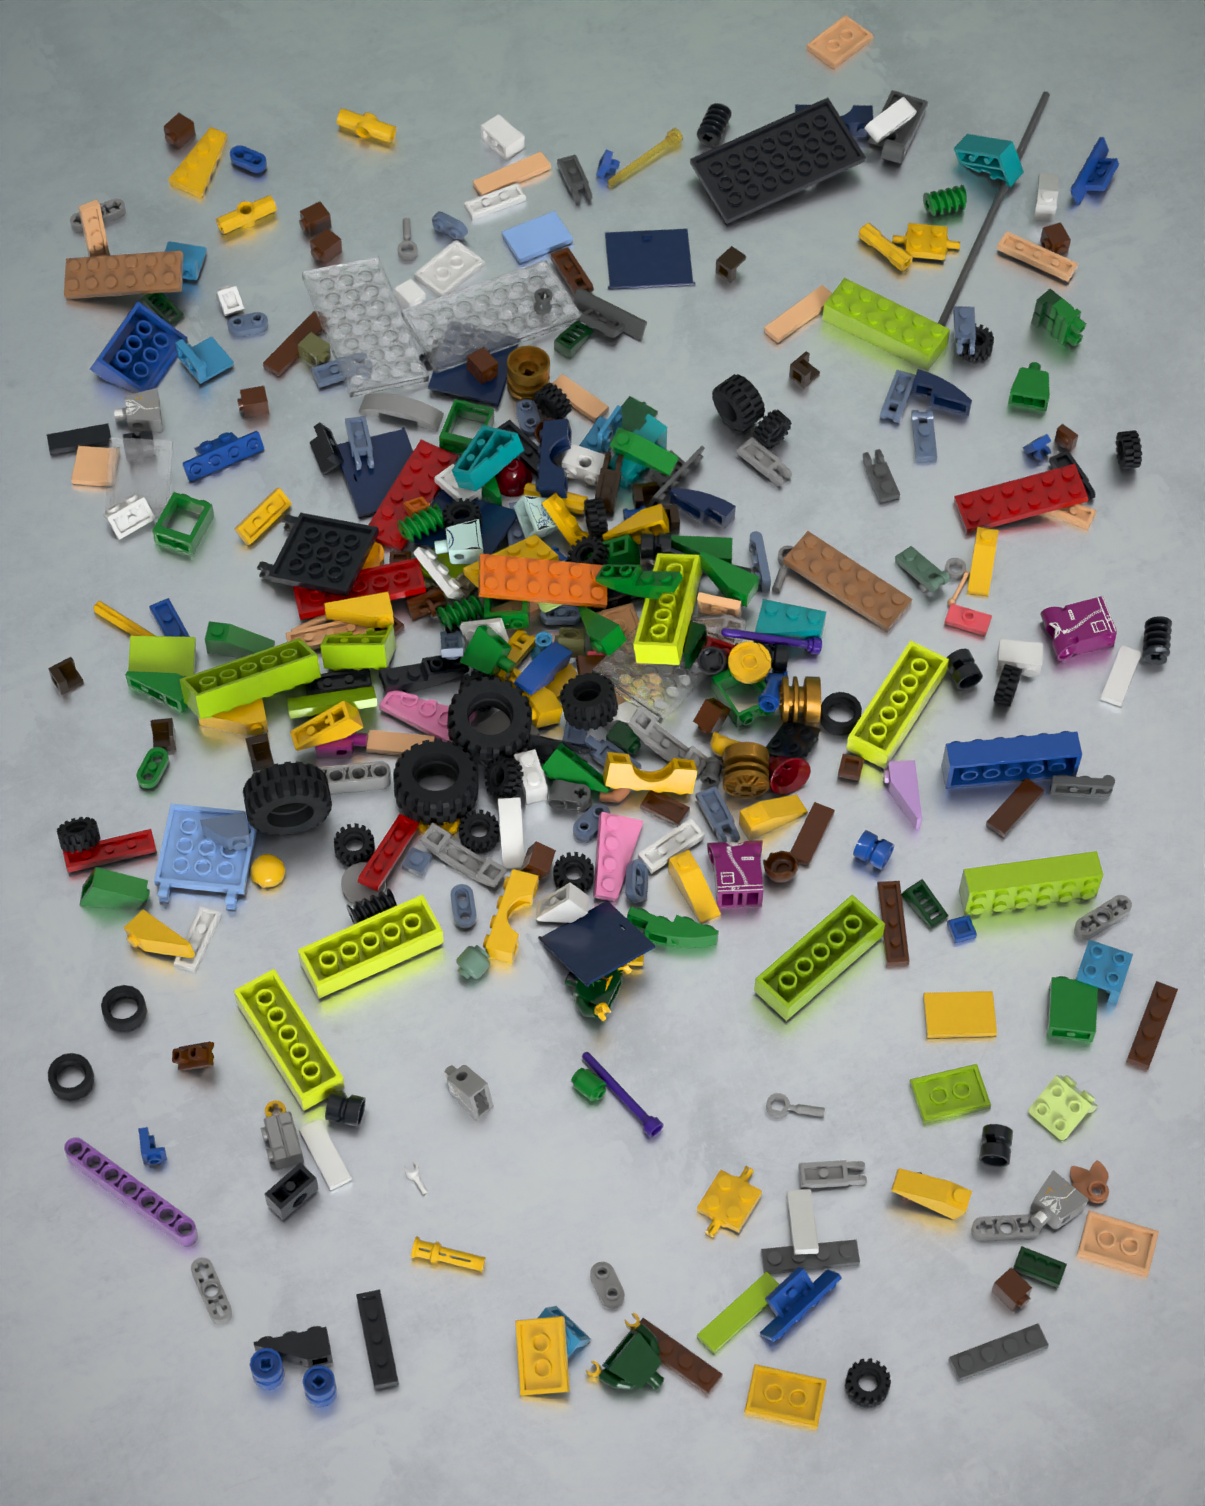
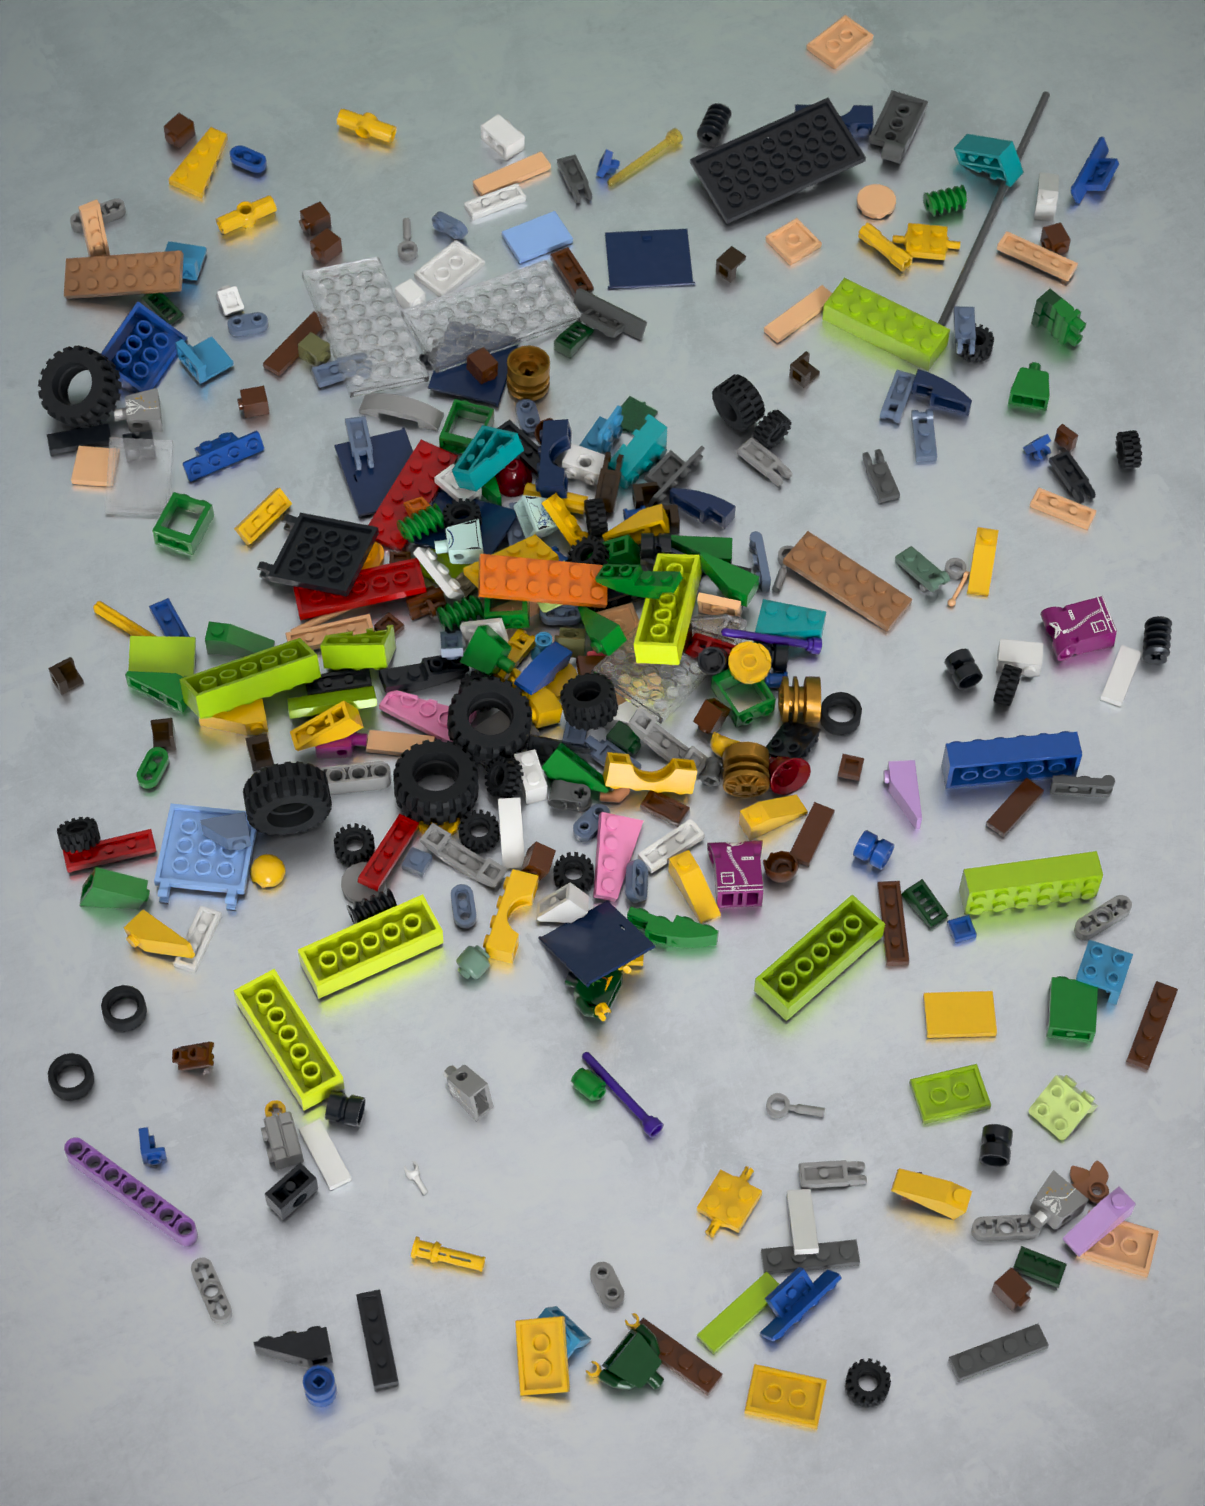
(57, 378): none -> black tyre
(129, 515): white bracket -> none
(267, 1375): blue wheel -> none
(325, 449): black panel -> none
(365, 611): yellow slope -> none
(545, 302): dark grey bush -> none
(552, 402): black tyre -> none
(581, 399): light nougat tile -> none
(643, 451): green slope -> none
(694, 643): dark green slope -> none
(717, 813): sand blue hinge -> none
(770, 697): blue cone -> none
(793, 241): none -> light nougat tile
(876, 201): none -> light nougat tile
(890, 120): white beam -> none
(897, 704): neon yellow brick -> none
(968, 619): coral plate -> none
(1021, 498): red plate -> none
(1100, 1221): none -> lavender slope

